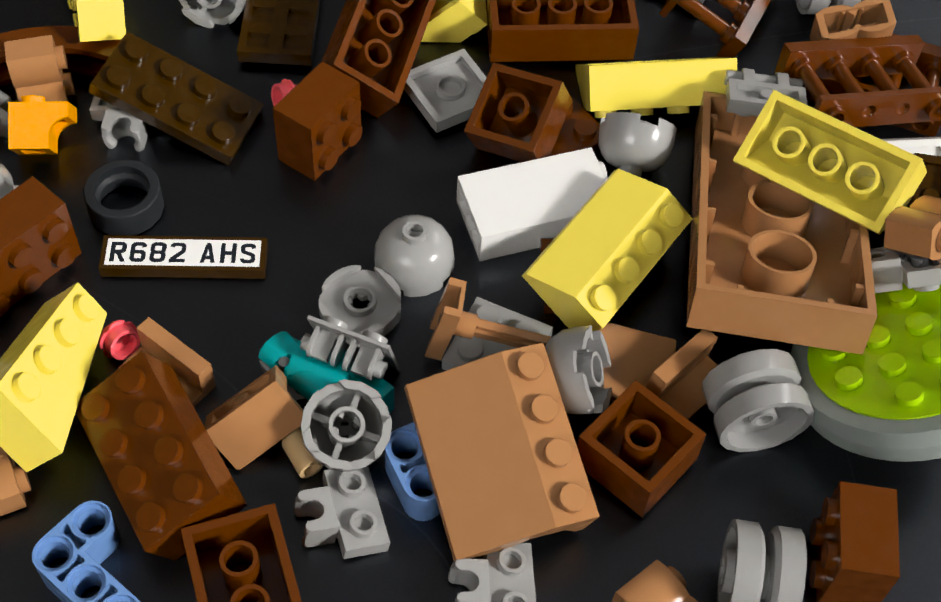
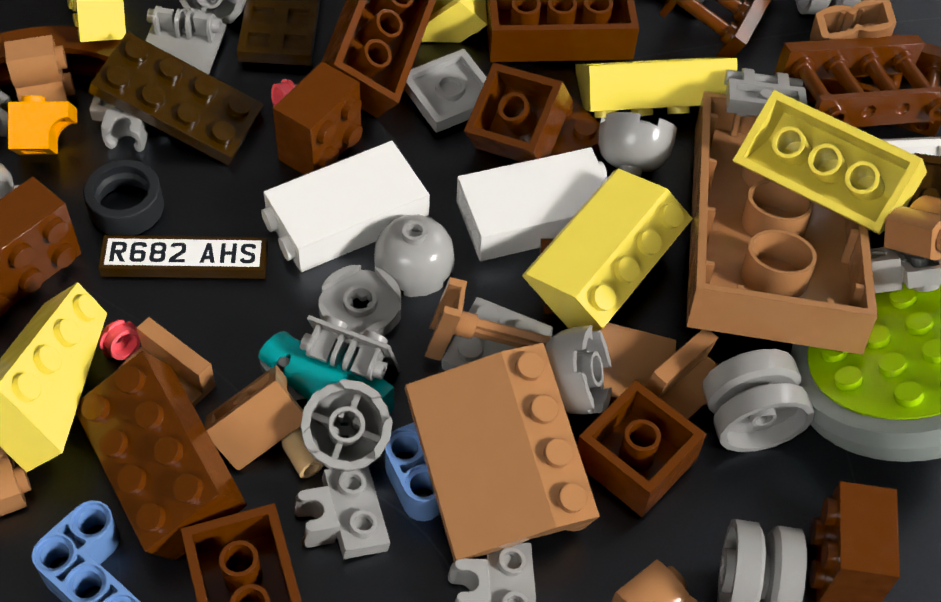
(189, 38): none -> light grey hinge
(343, 205): none -> white brick

